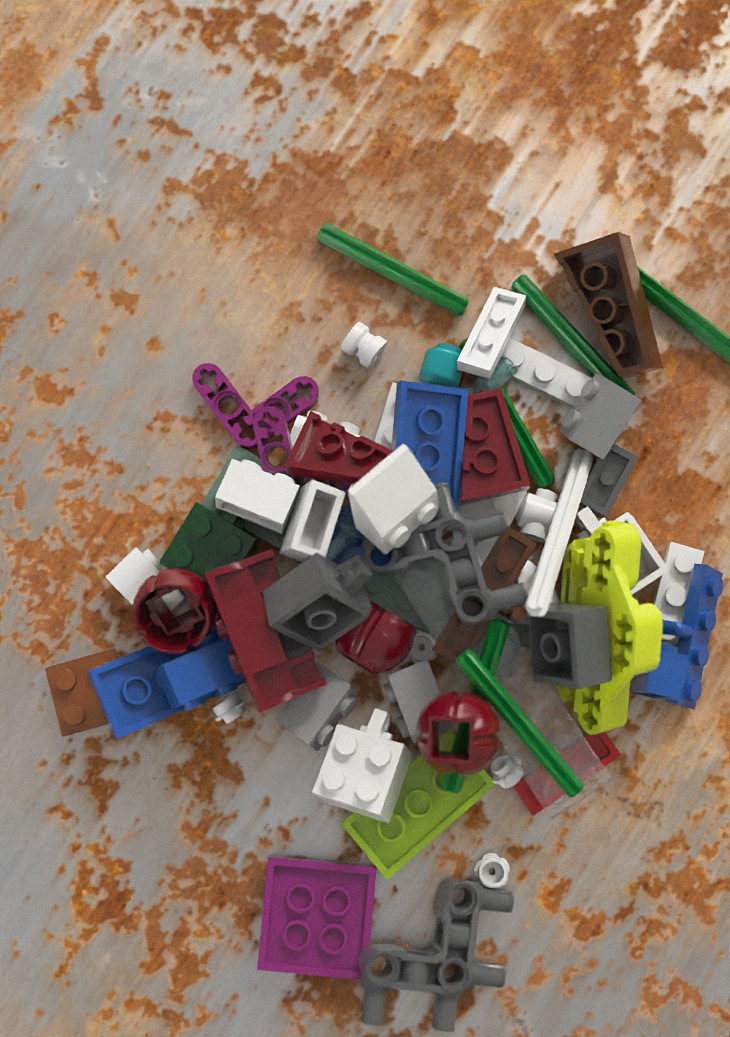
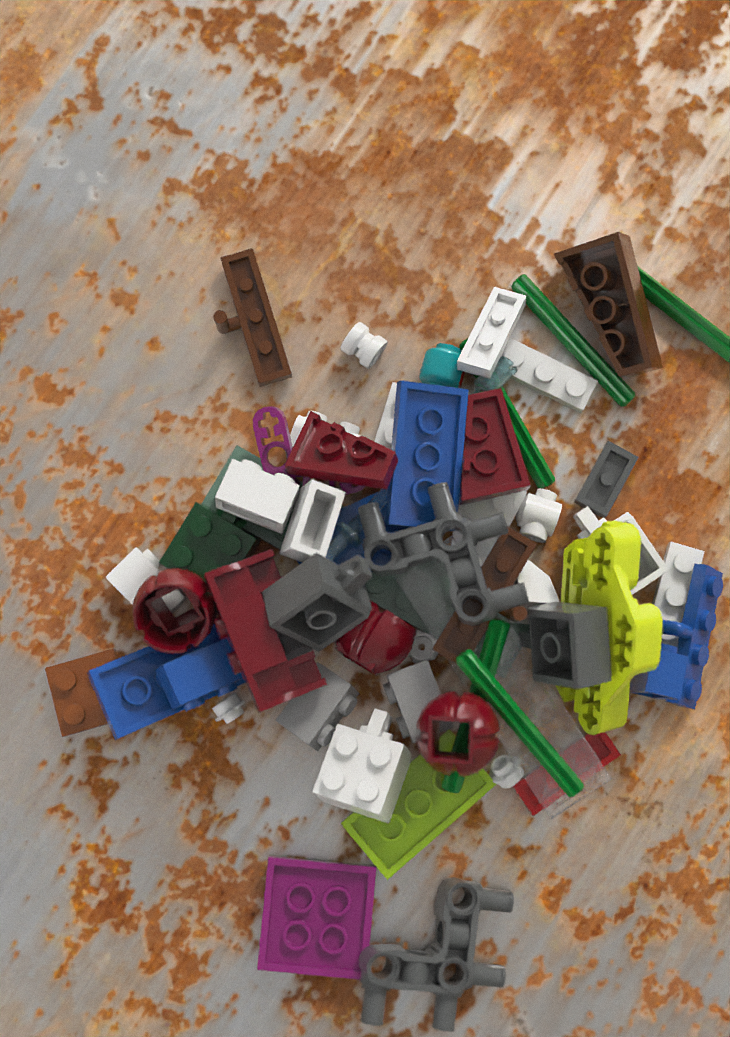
(253, 317): none -> reddish brown plate
(277, 398): magenta beam -> none
(393, 269): green axle -> none
(393, 500): white slope -> none
(501, 868): white plate -> none
(558, 534): white axle -> none
(599, 415): light grey brick -> none

